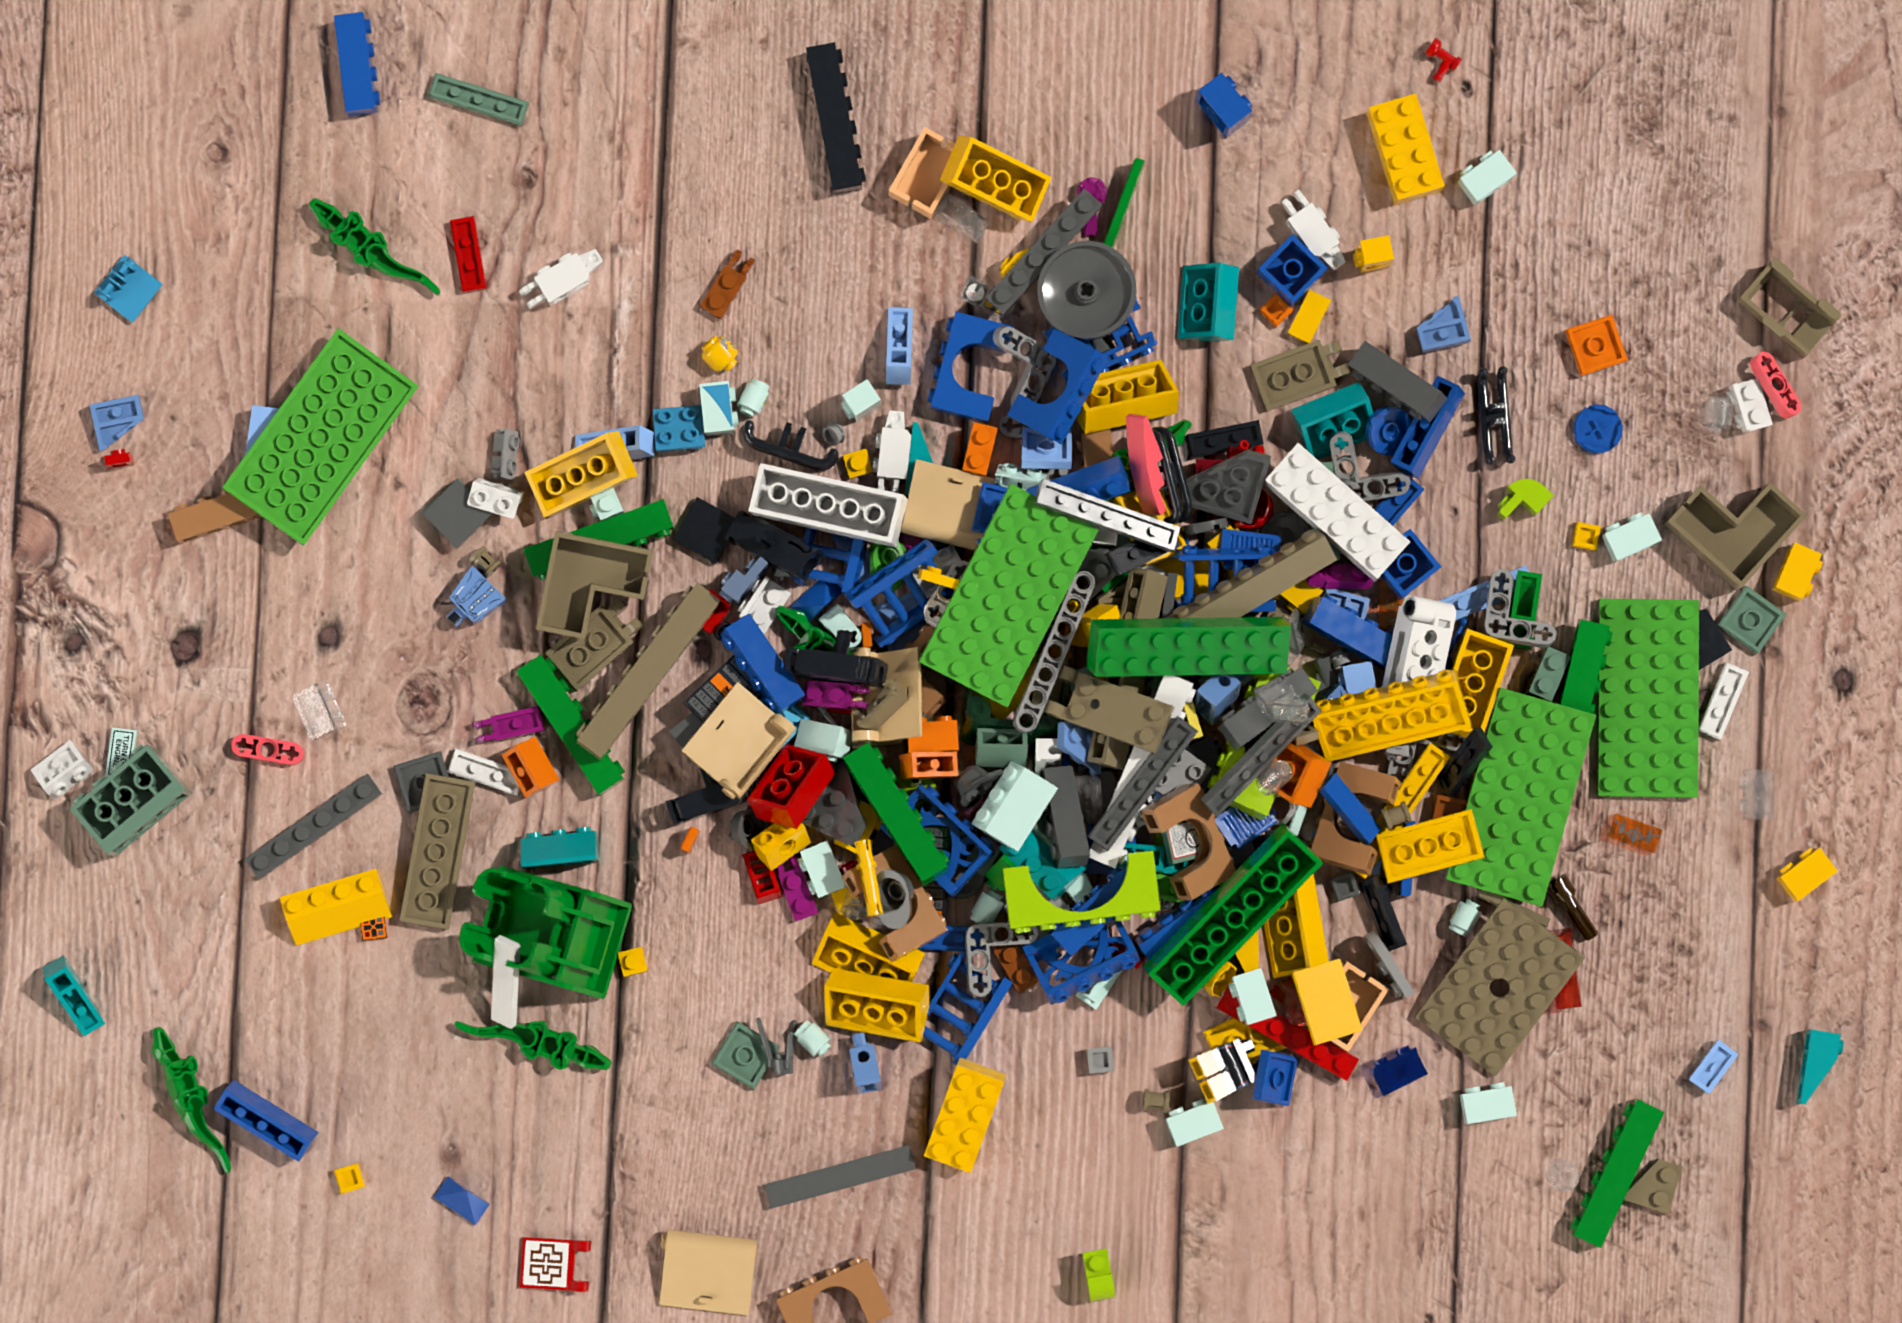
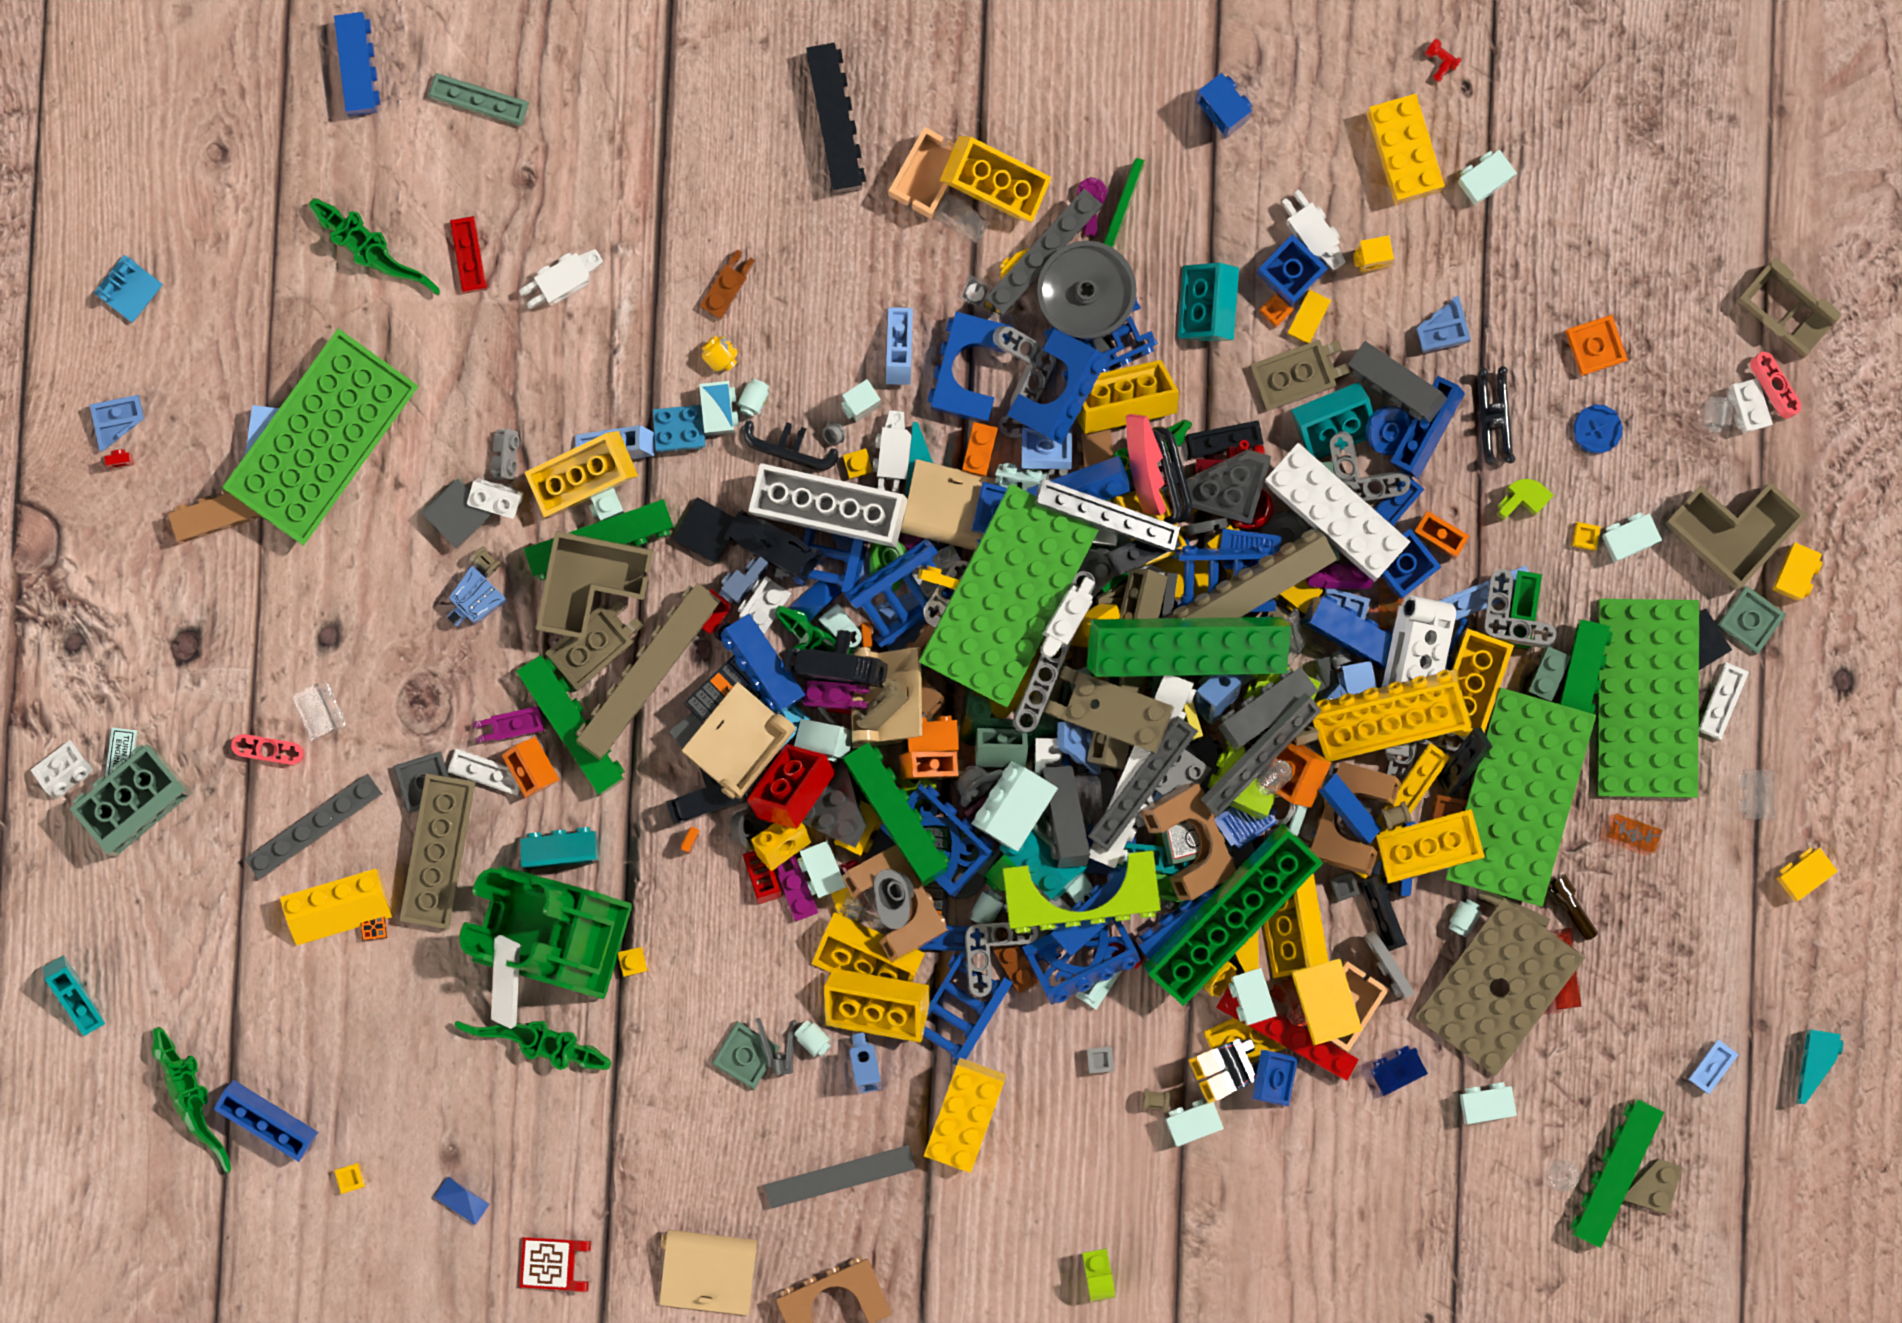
(868, 876): yellow pin -> none
(1067, 618): none -> white hinge
(1281, 703): clear slope -> none
(1440, 535): none -> orange brick

